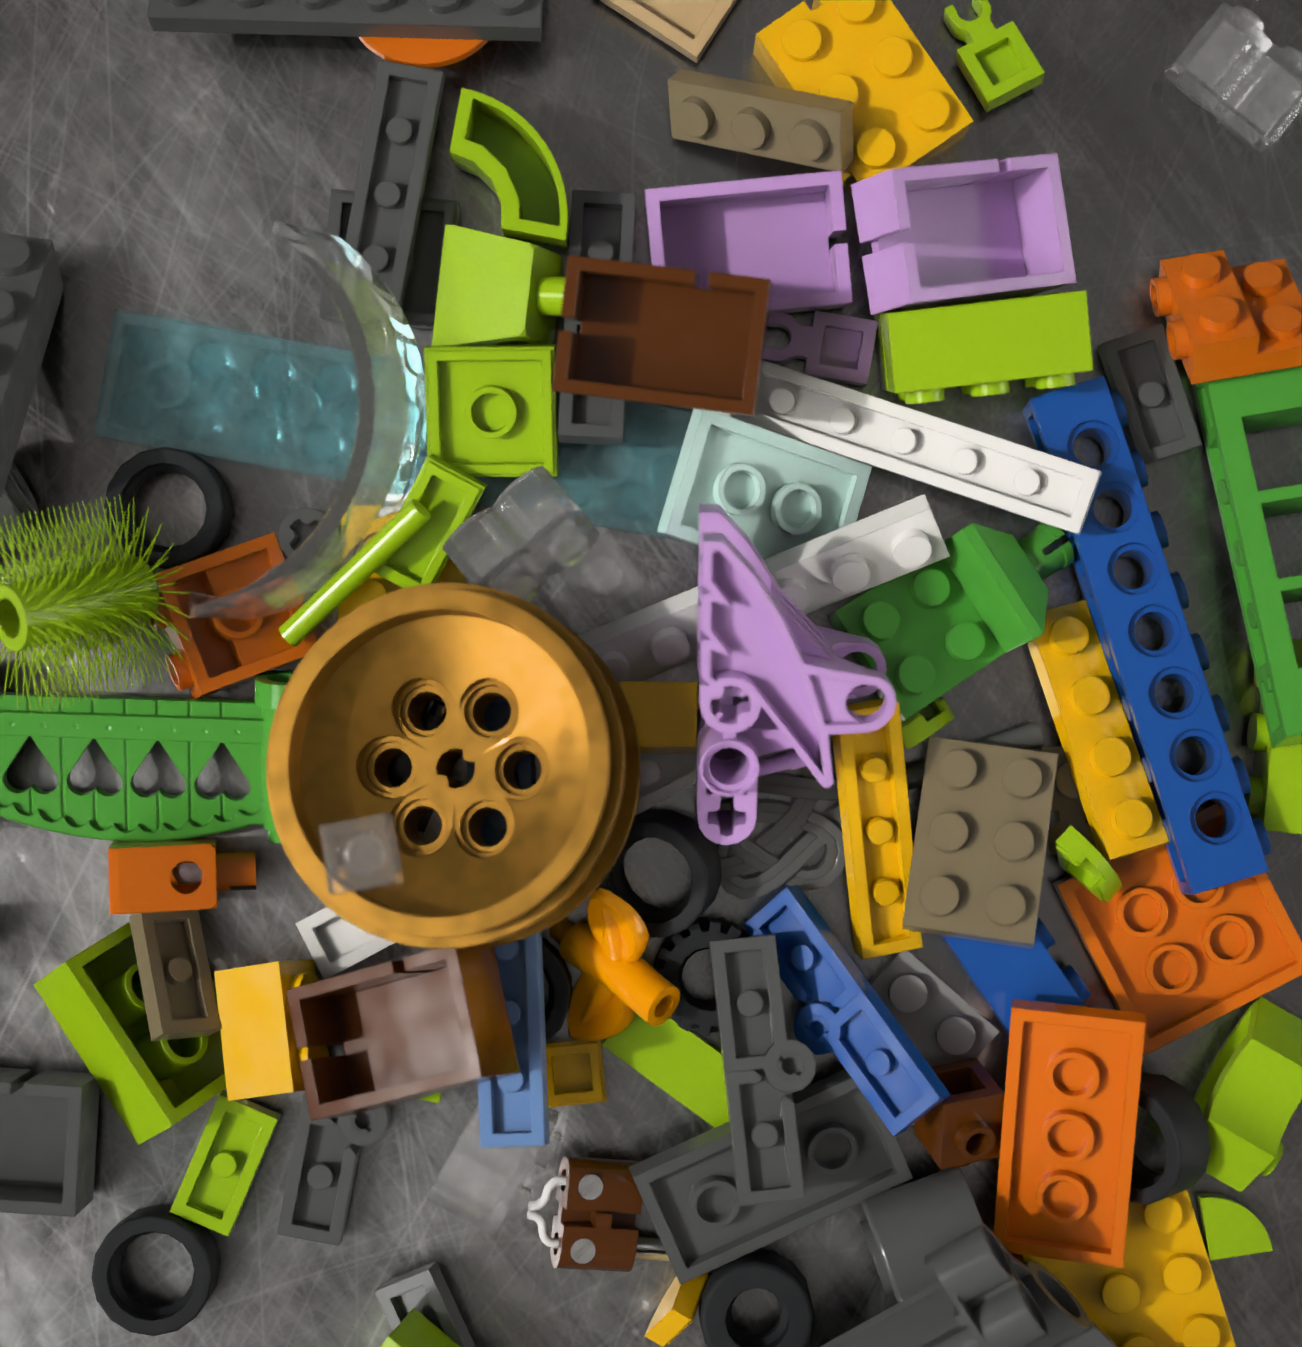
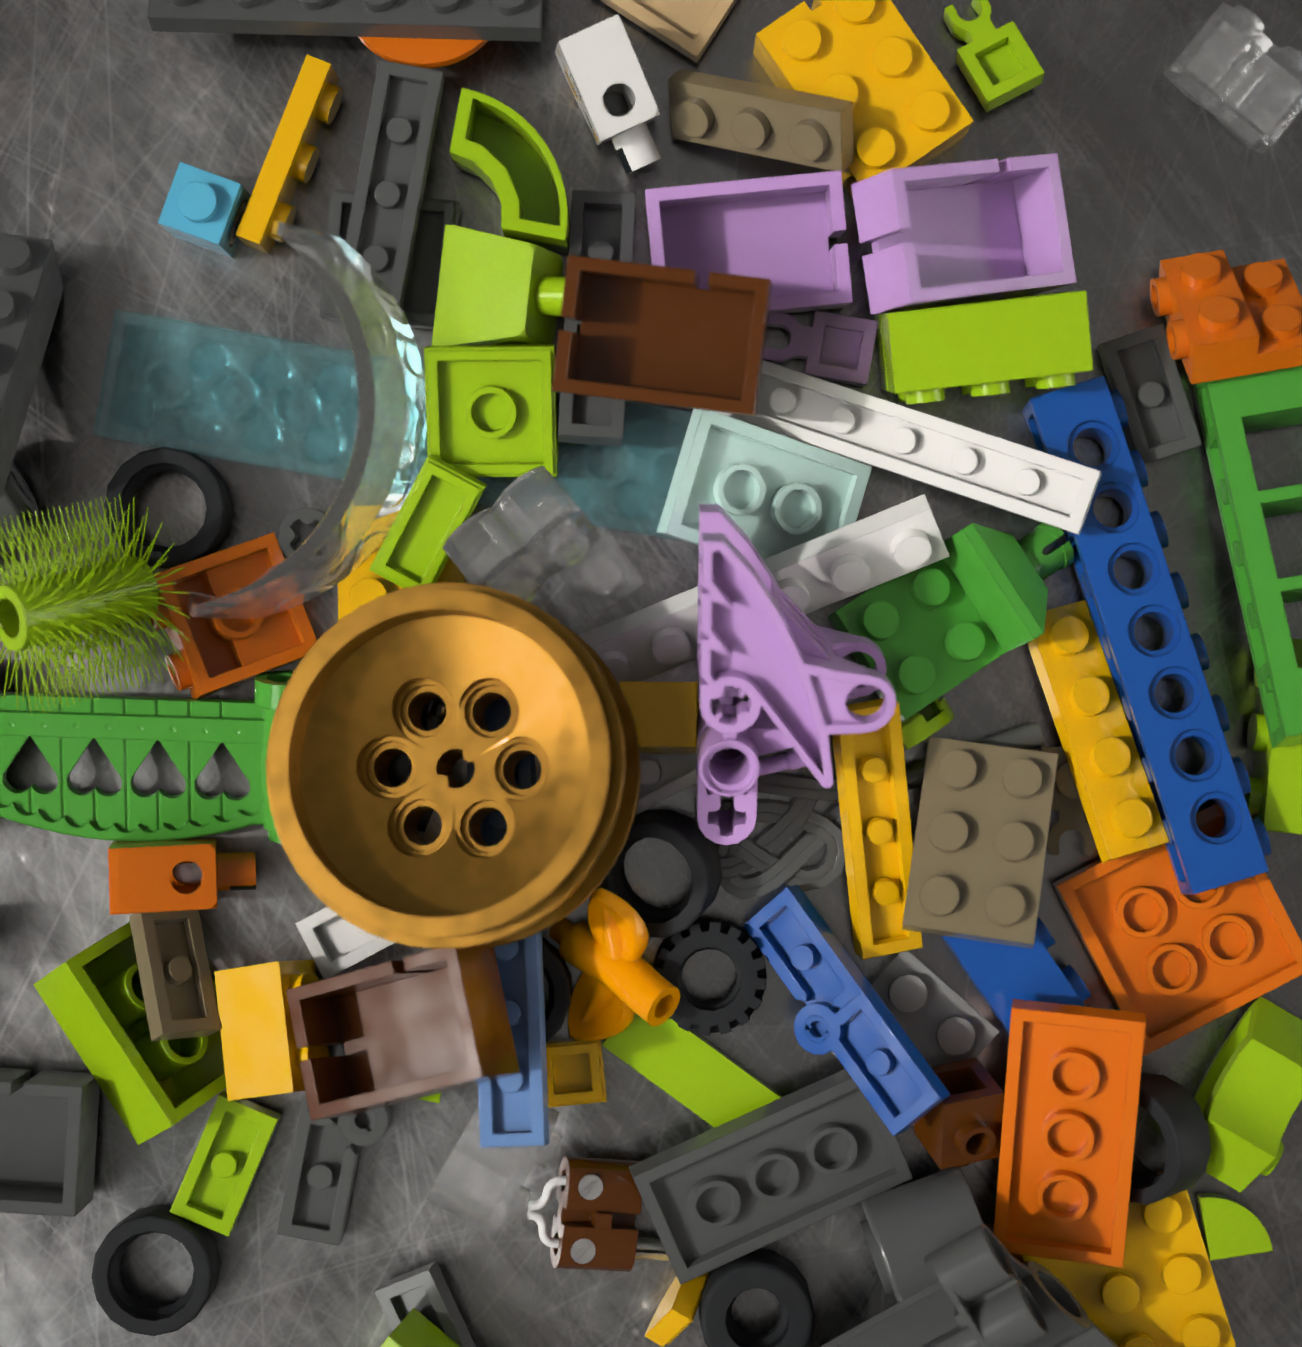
(204, 209): none -> medium azure brick
(291, 154): none -> yellow plate
(354, 572): lime bar -> none
(361, 854): clear plate -> none
(605, 62): none -> white torso
(759, 1070): dark grey hinge -> none
(1087, 865): lime tile -> none

